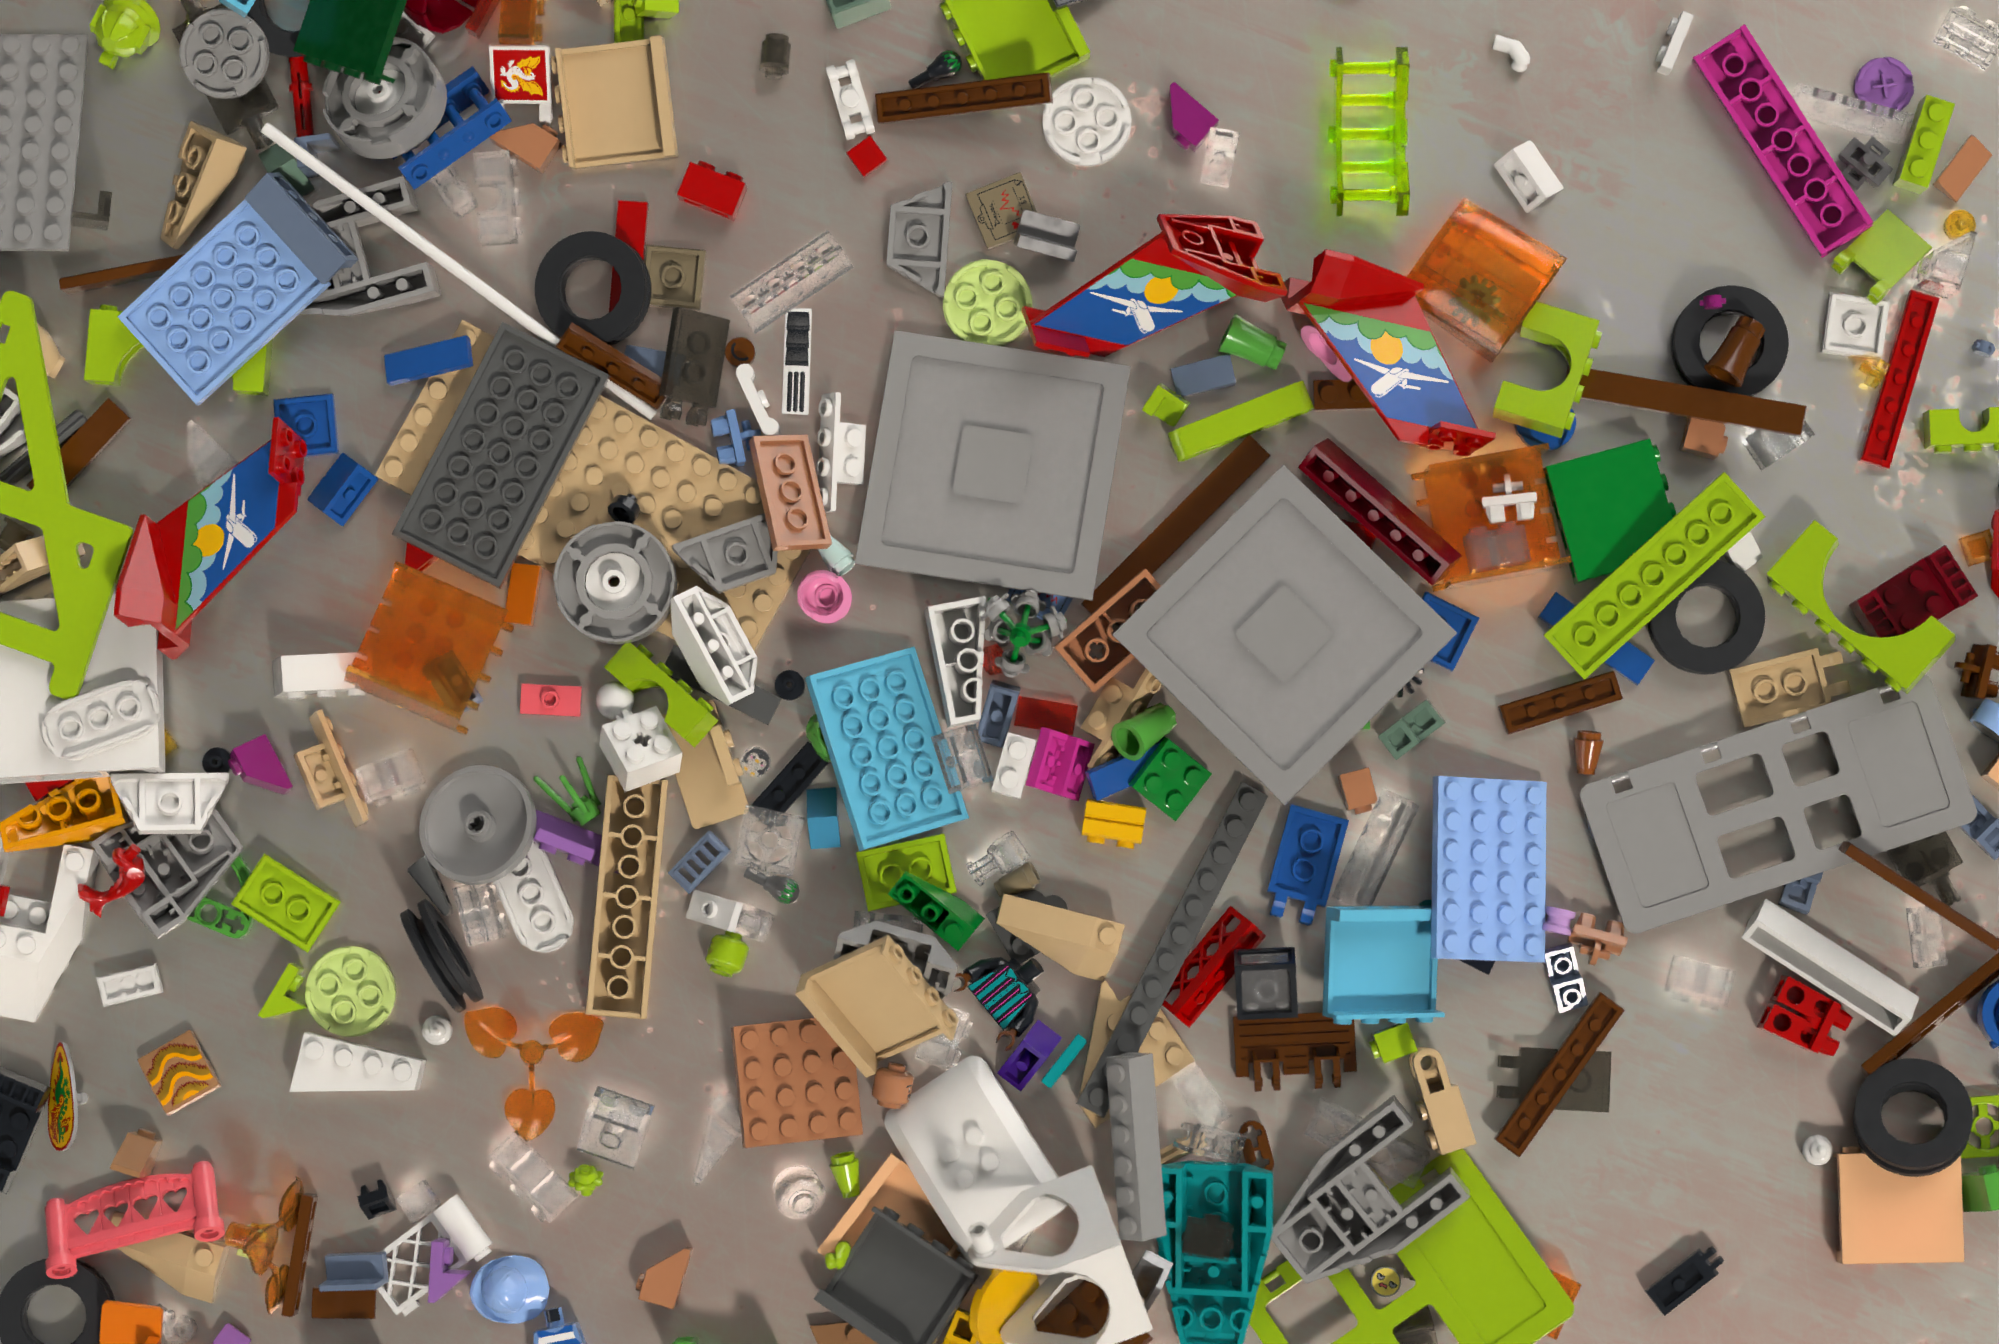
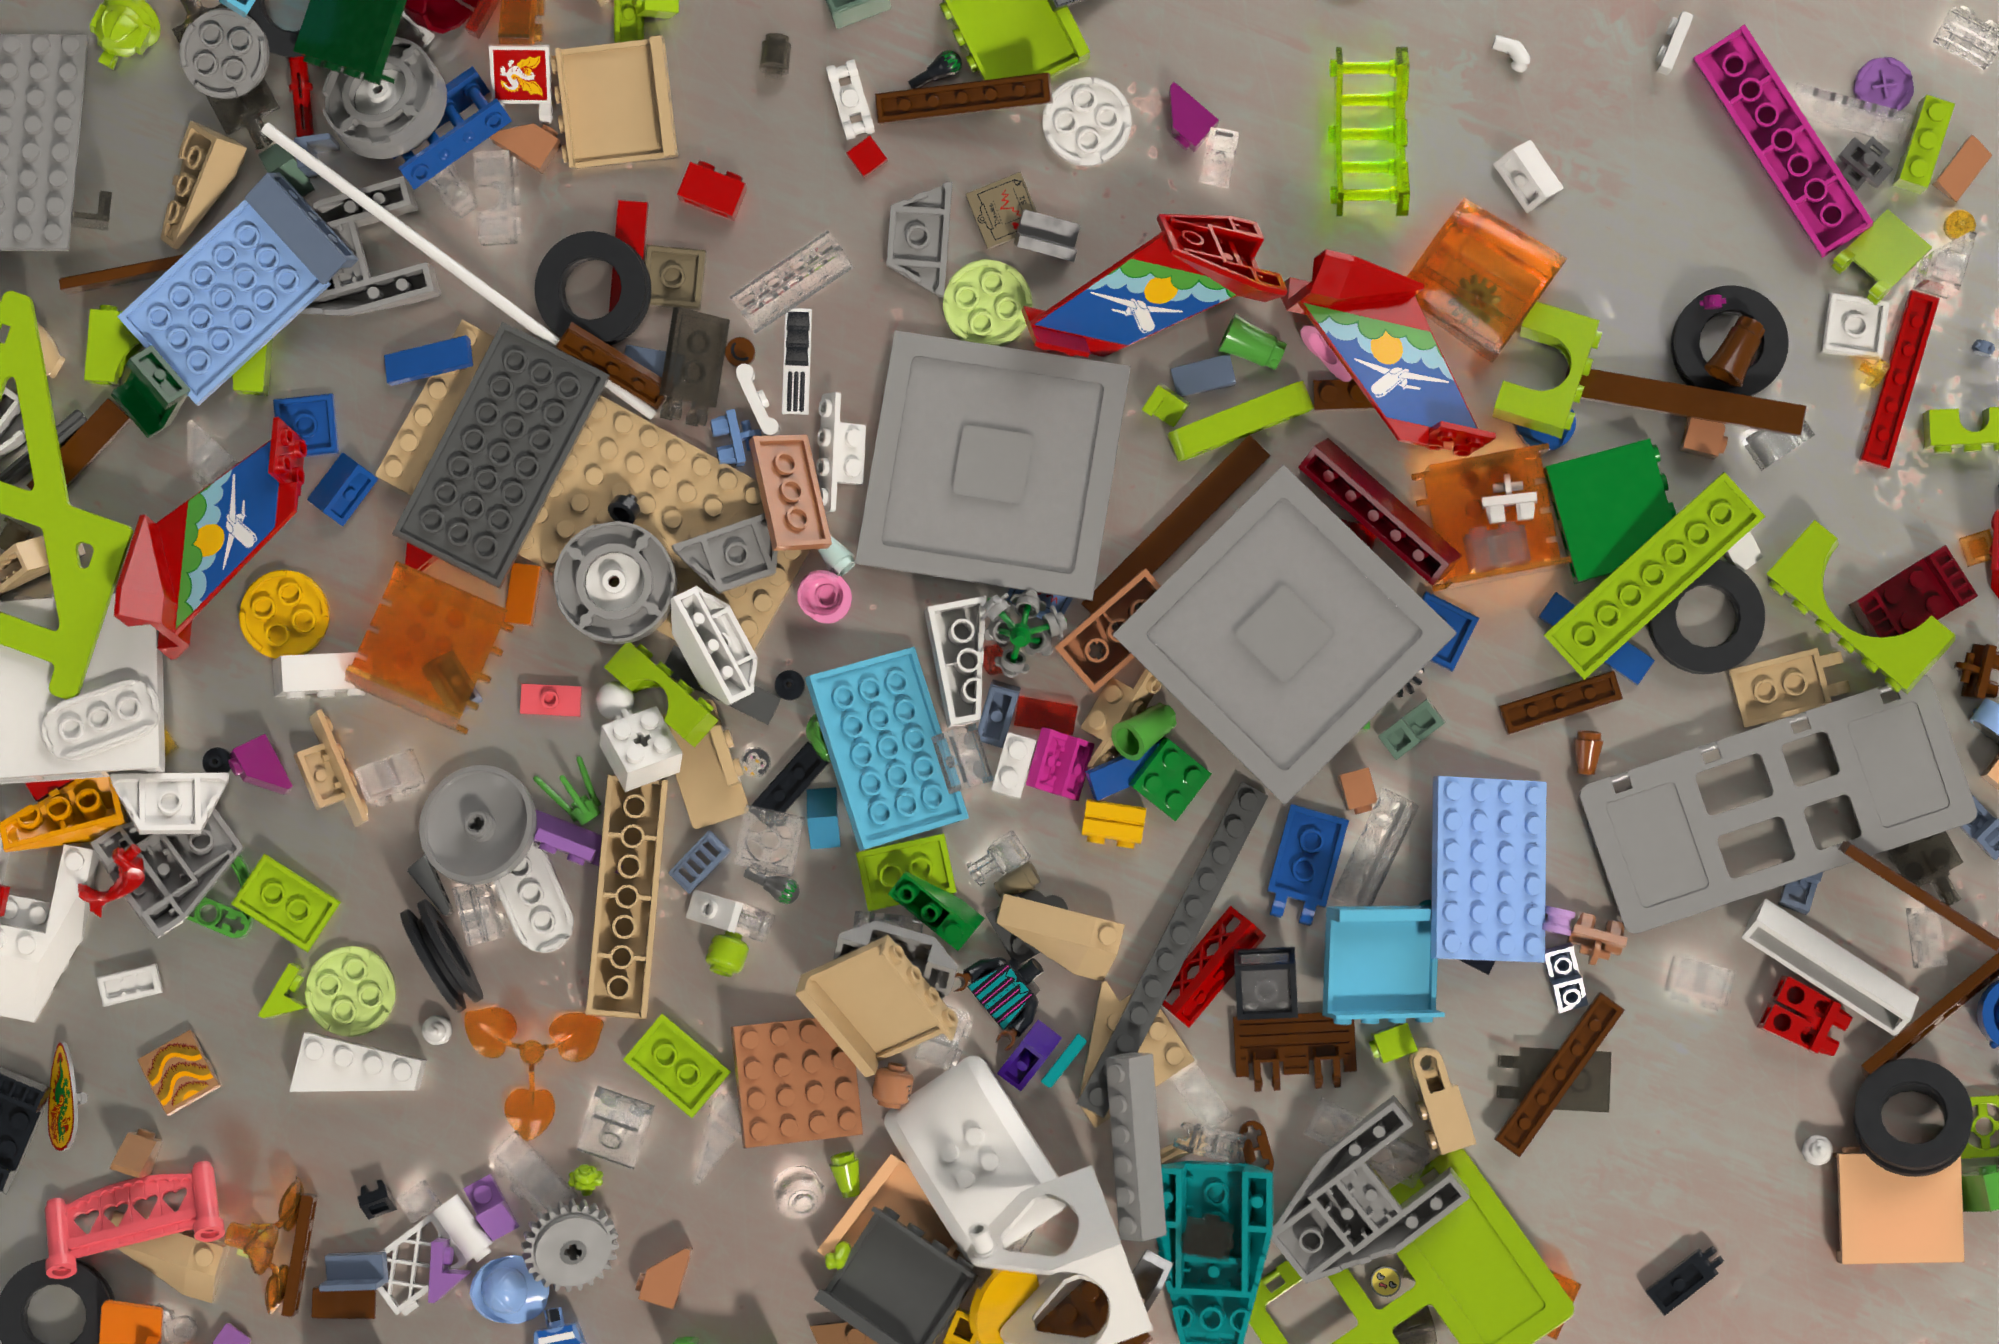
(151, 392): none -> dark green panel
(284, 614): none -> yellow tile
(491, 1207): none -> medium lavender slope
(549, 1251): none -> light grey gear
(677, 1065): none -> lime plate

